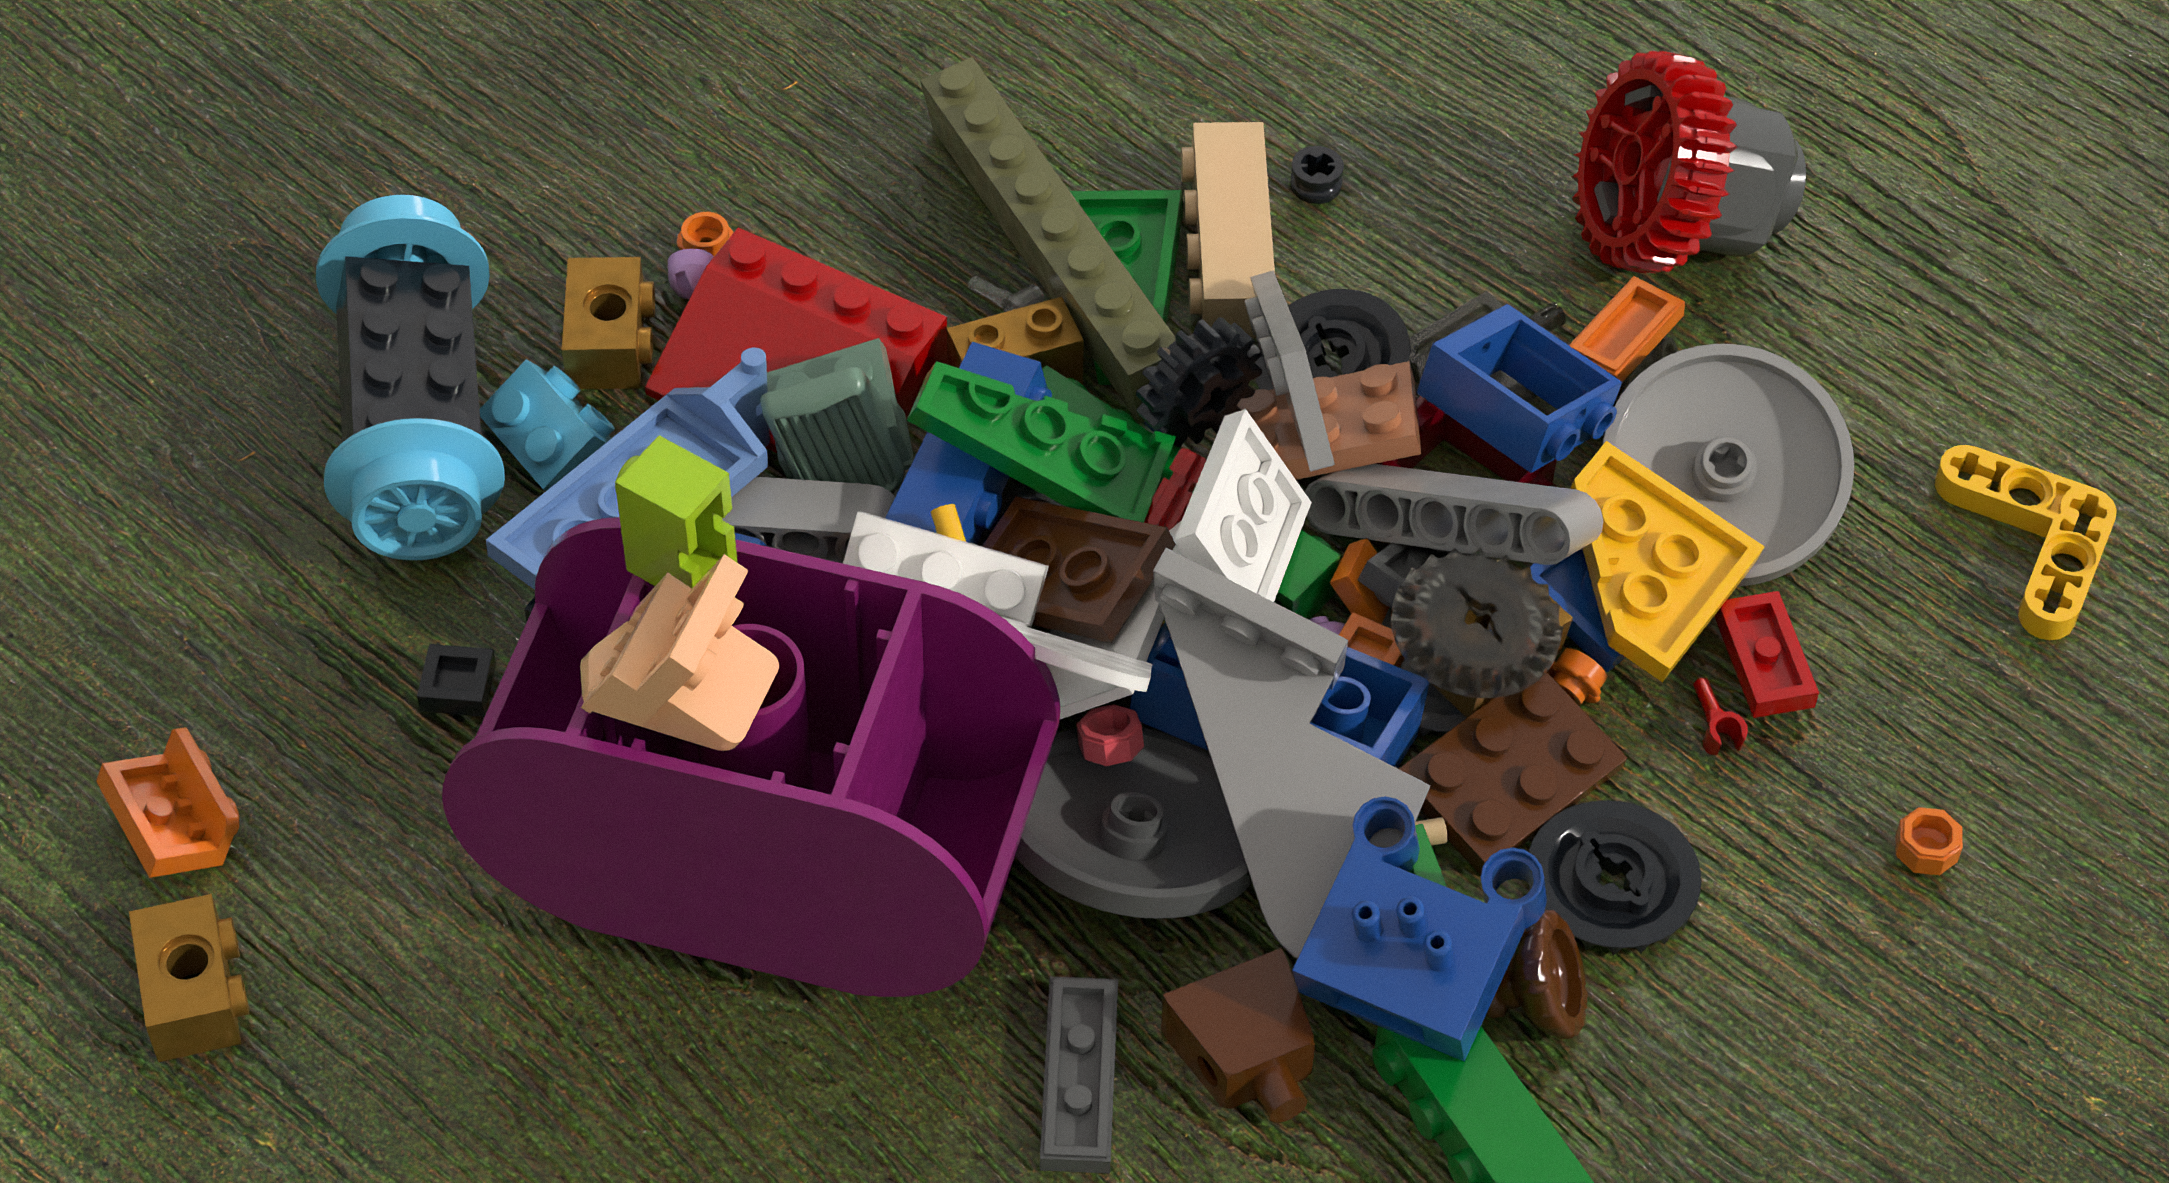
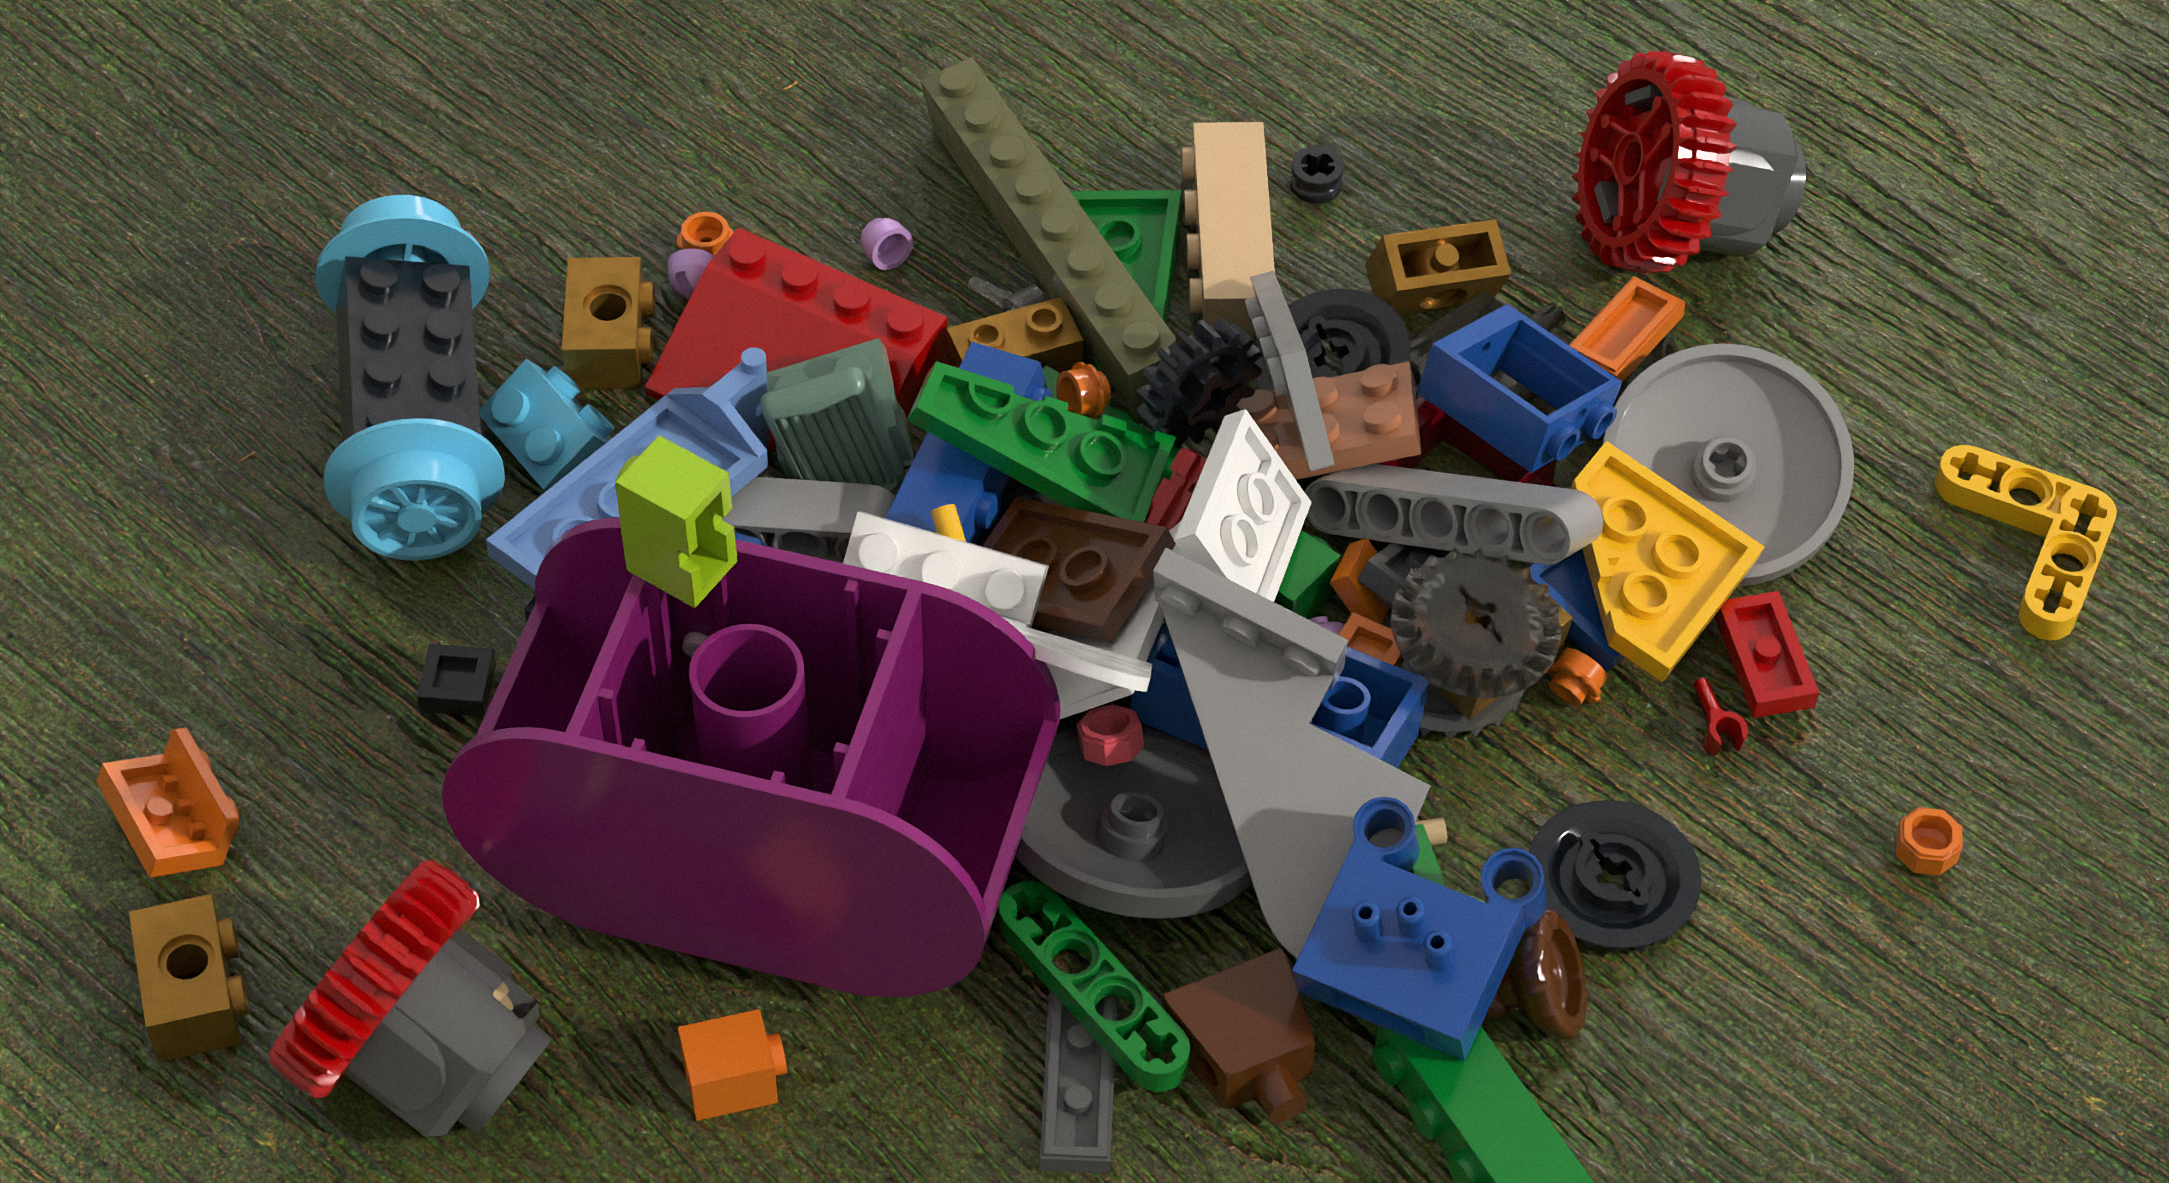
(417, 1013): none -> piece
(683, 663): light nougat piece -> none
(731, 1064): none -> orange brick
(886, 243): none -> lavender hinge
(1084, 390): none -> orange plate
(1085, 989): none -> green beam
(1438, 266): none -> pearl gold brick
(1513, 769): reddish brown plate -> none

